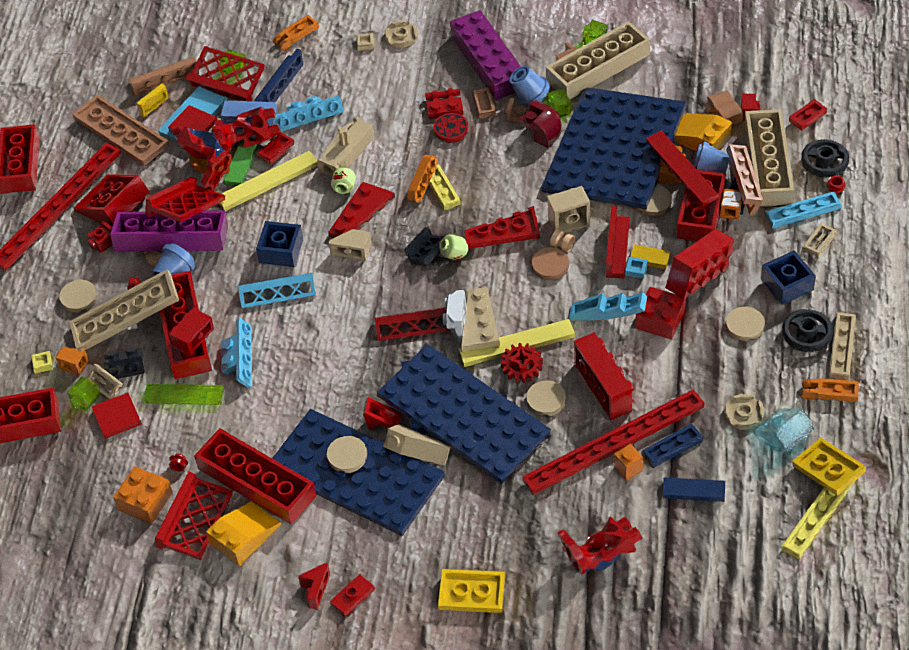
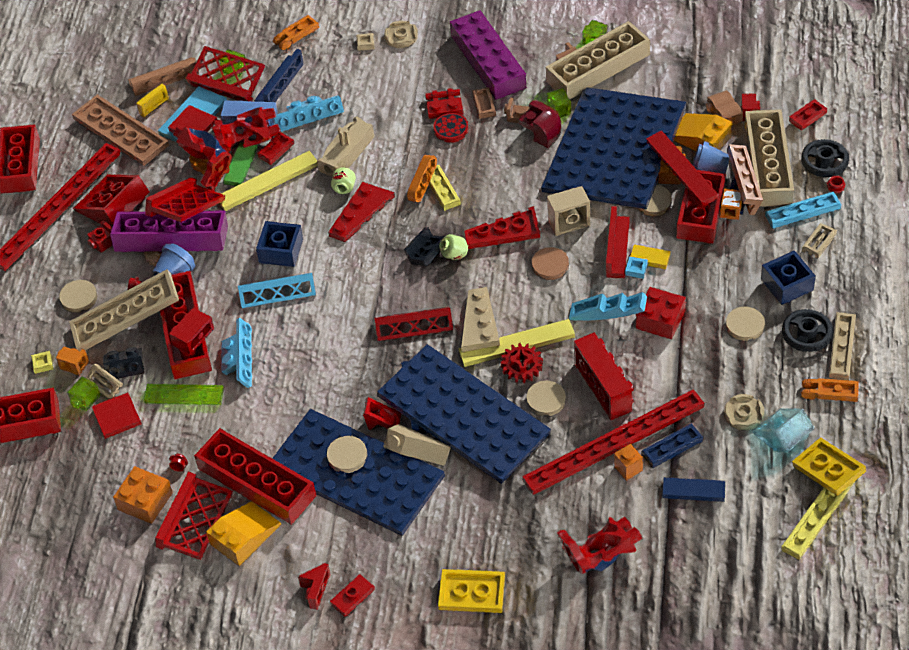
(352, 244): tan slope -> none
(455, 315): white slope -> none
(528, 85): medium blue piece -> none
(562, 240): light nougat wheel -> none
(700, 263): red brick -> none

